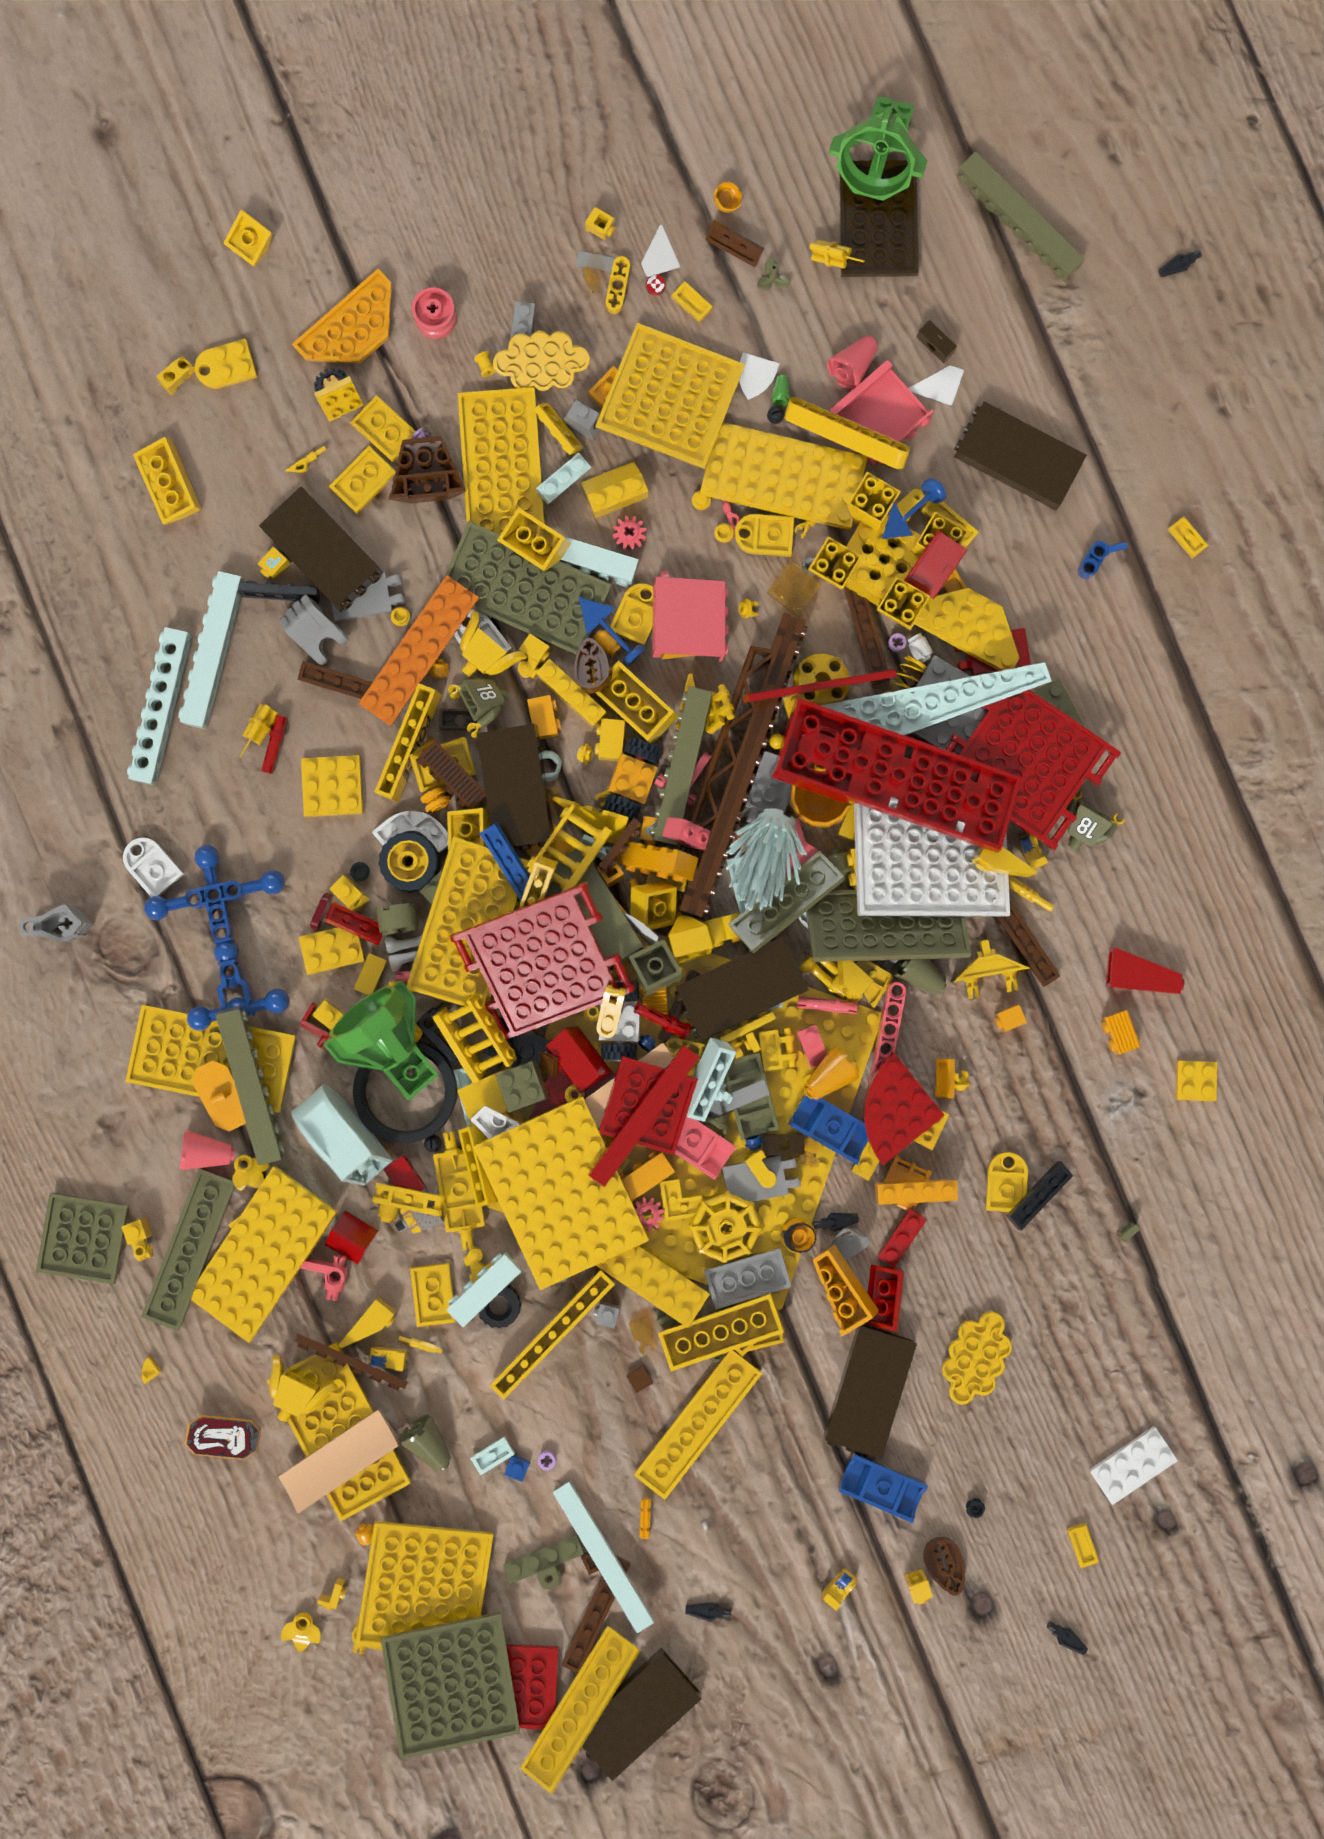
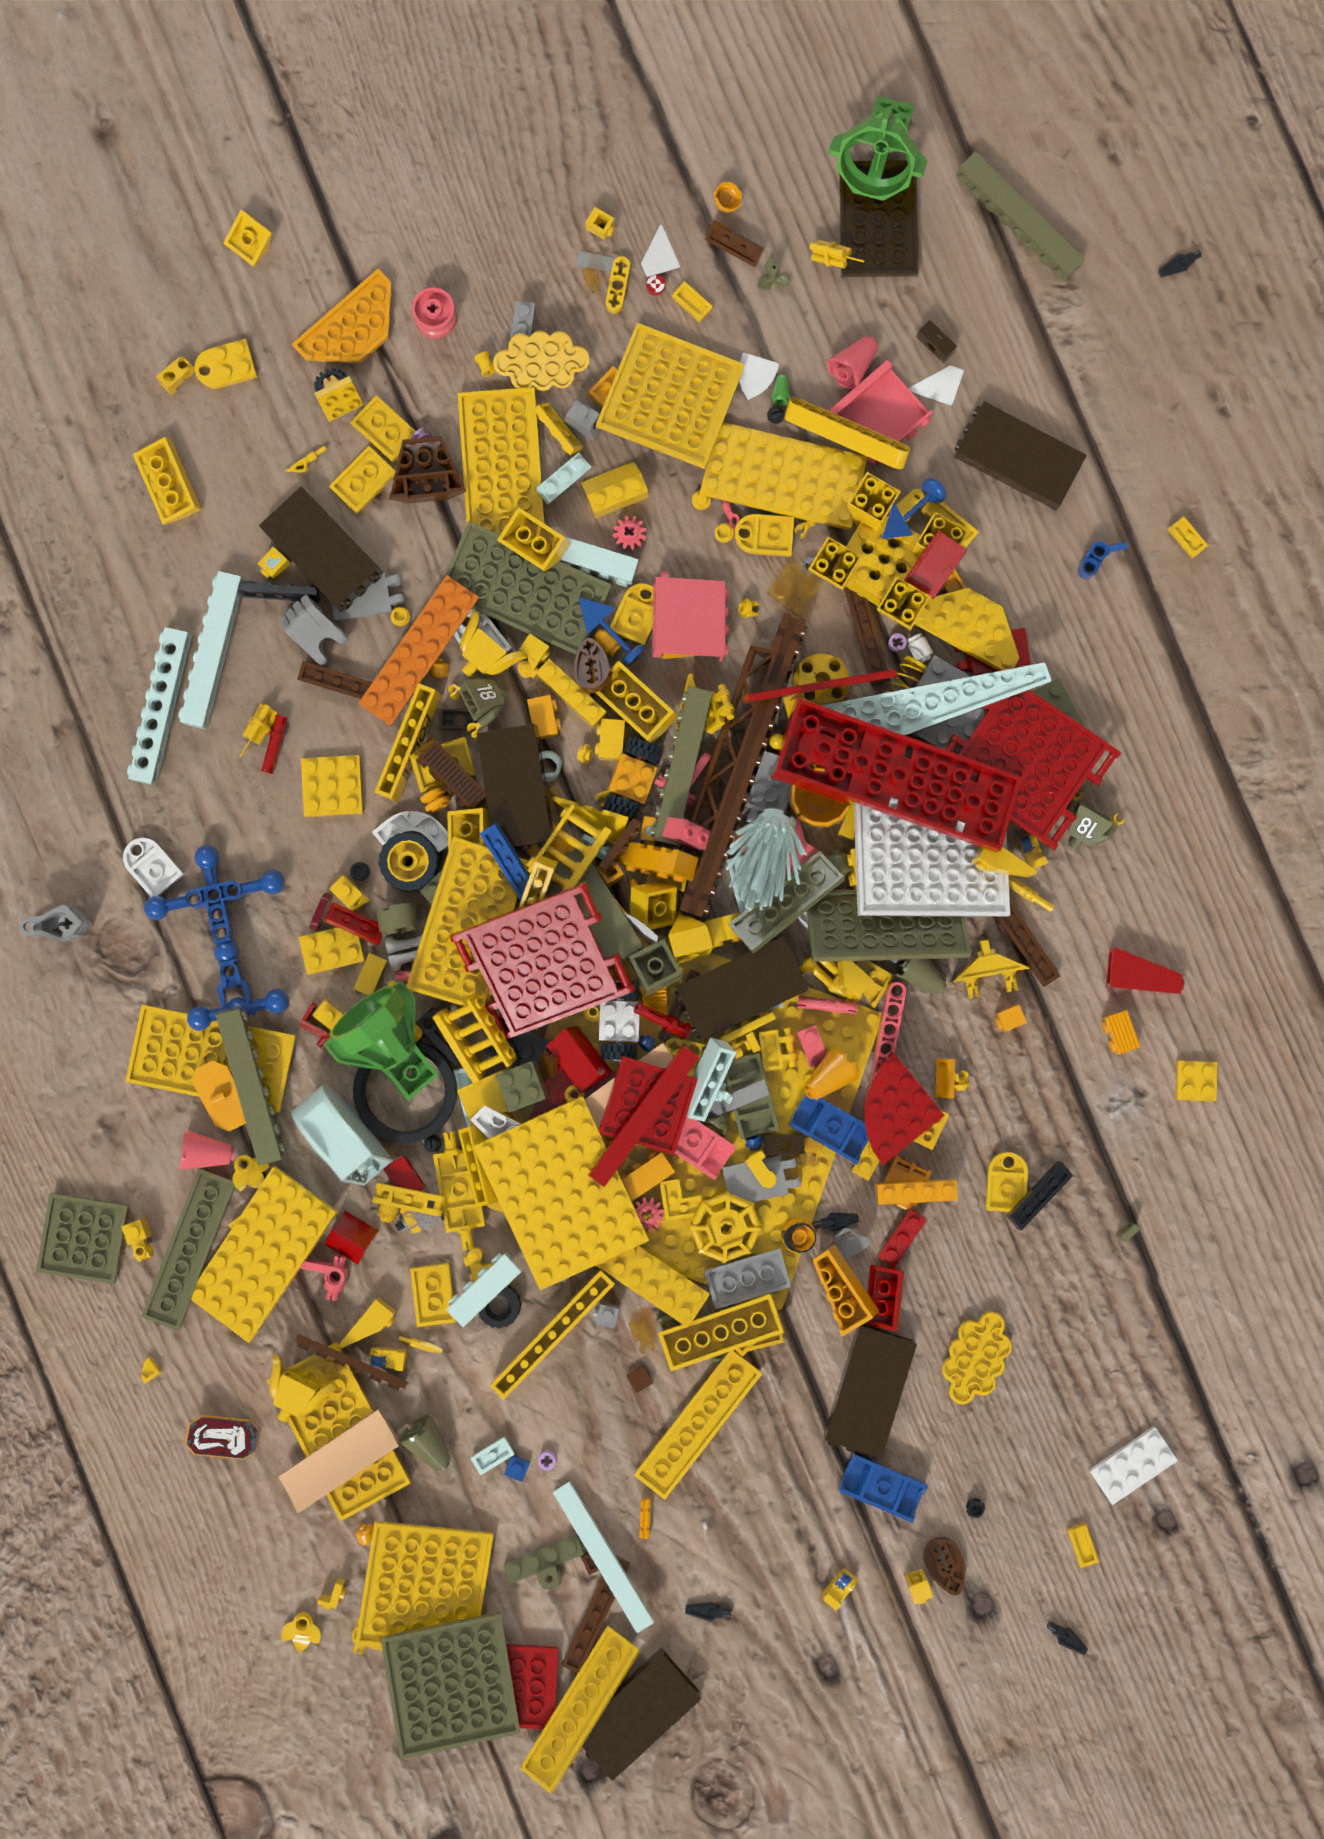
(610, 1011): yellow plate -> none

